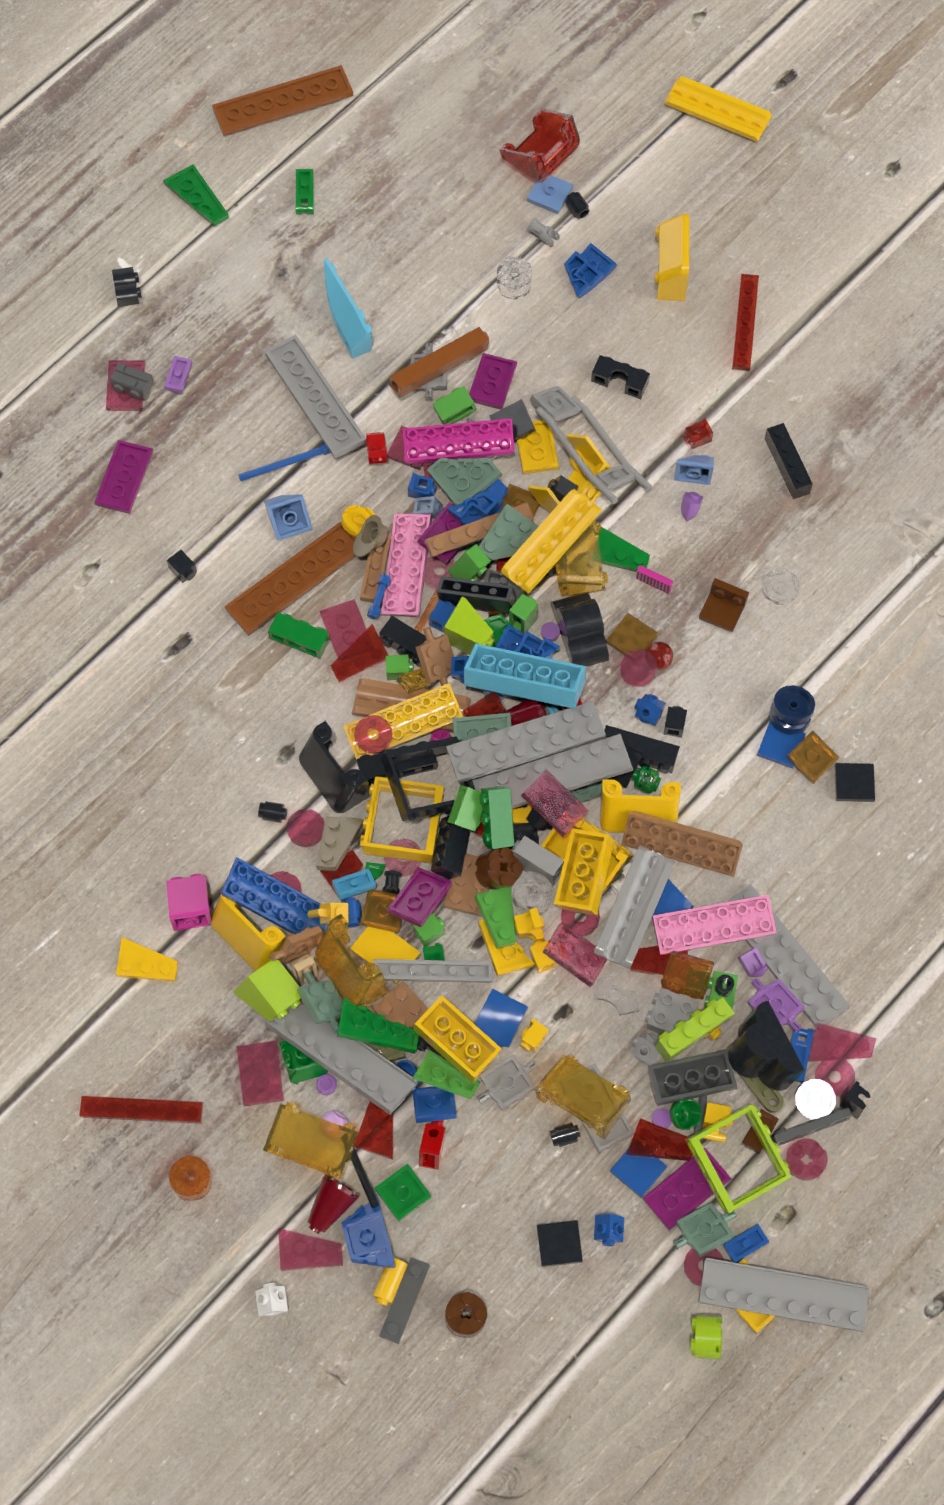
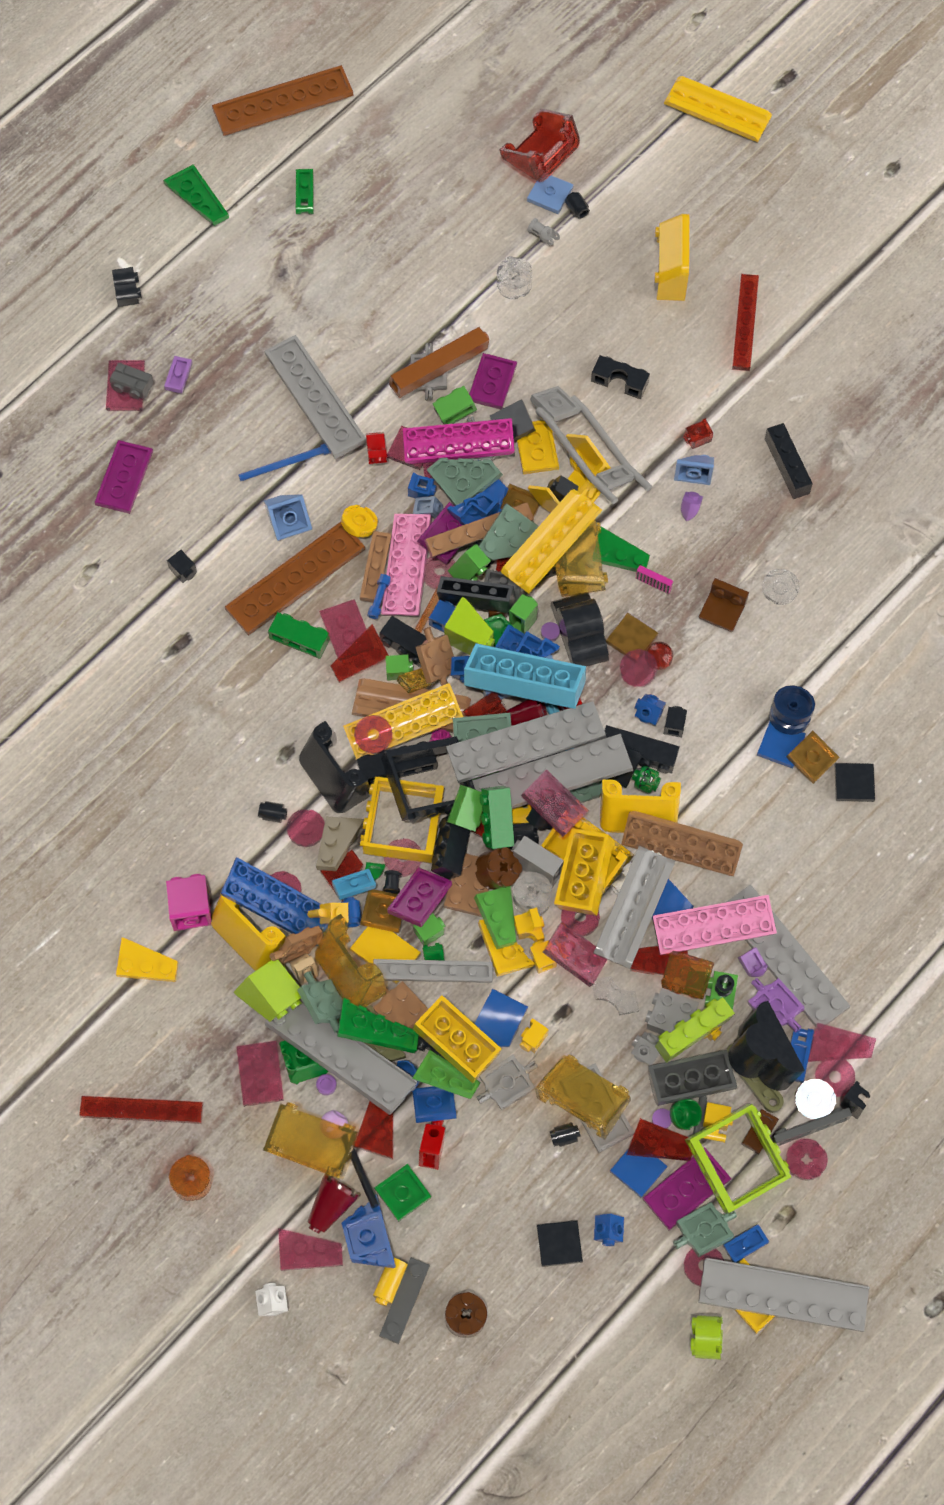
(346, 315): medium azure wedge -> none
(371, 536): dark tan piece -> none
(588, 269): blue slope -> none

